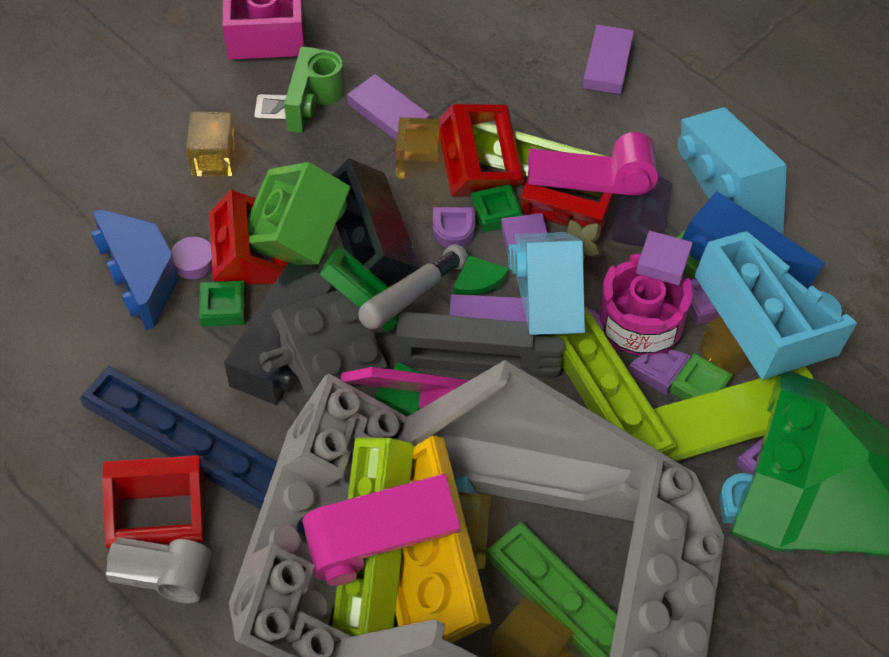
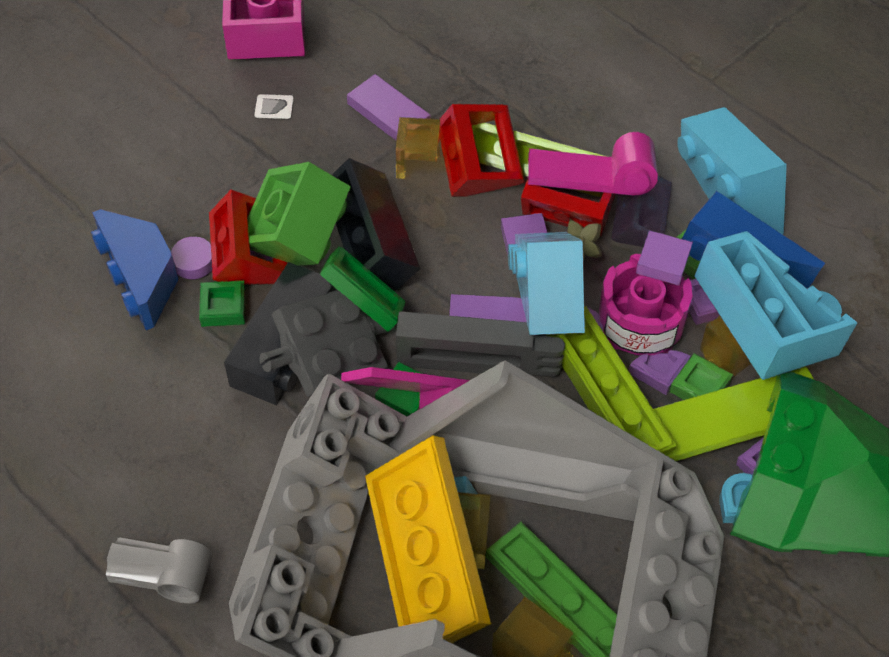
(153, 480): red tile -> none
(181, 433): dark blue tile -> none
(210, 144): clear yellow brick -> none
(314, 81): bright green plate -> none
(371, 598): lime slope -> none
(376, 524): dark pink door -> none
(400, 295): light grey piece -> none
(453, 225): medium lavender tile -> none
(480, 277): green tile -> none
(493, 205): green tile -> none
(608, 59): medium lavender tile -> none

